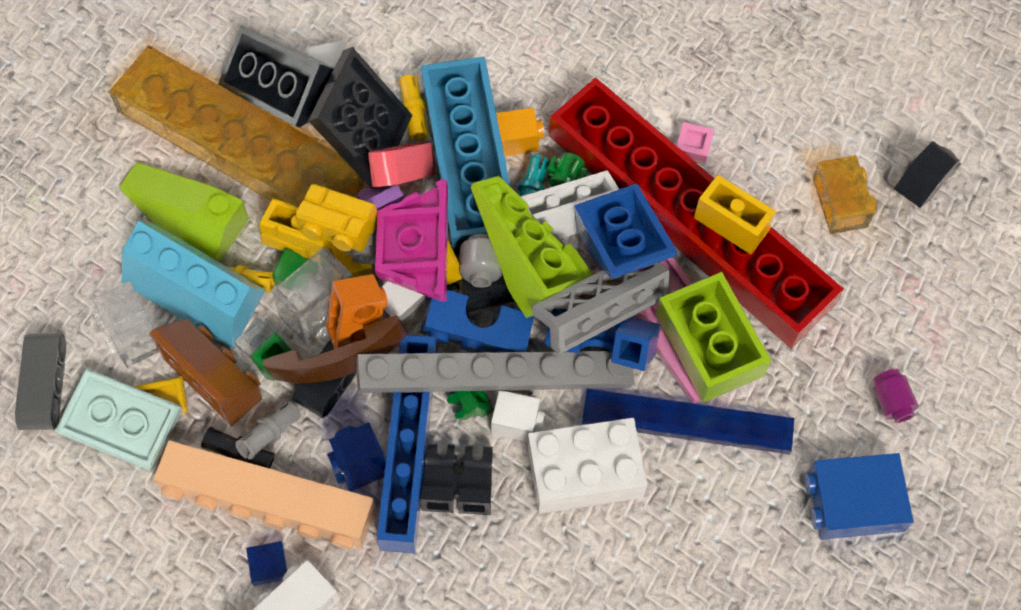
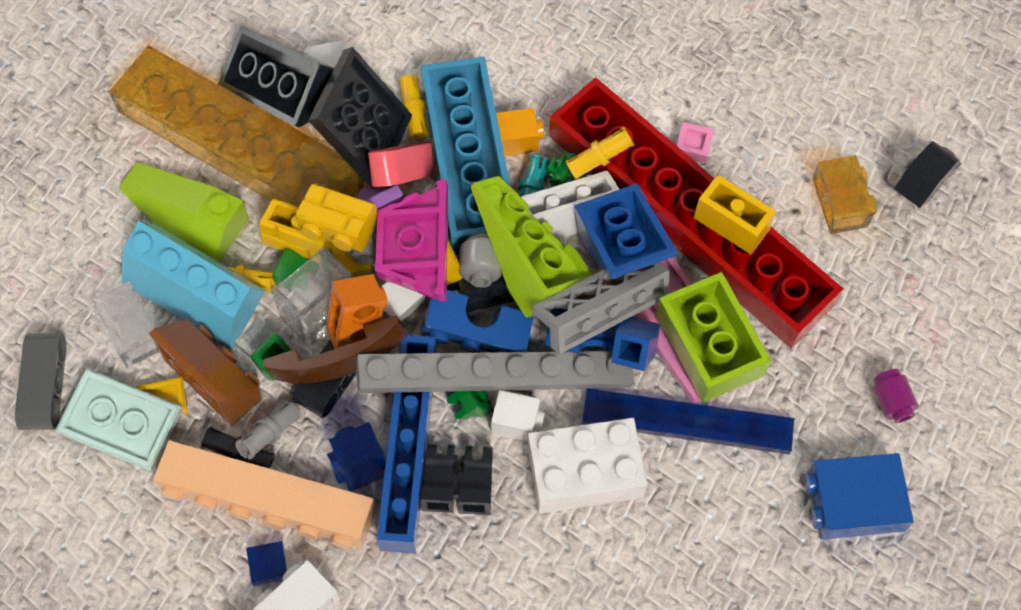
(600, 153): none -> yellow pin

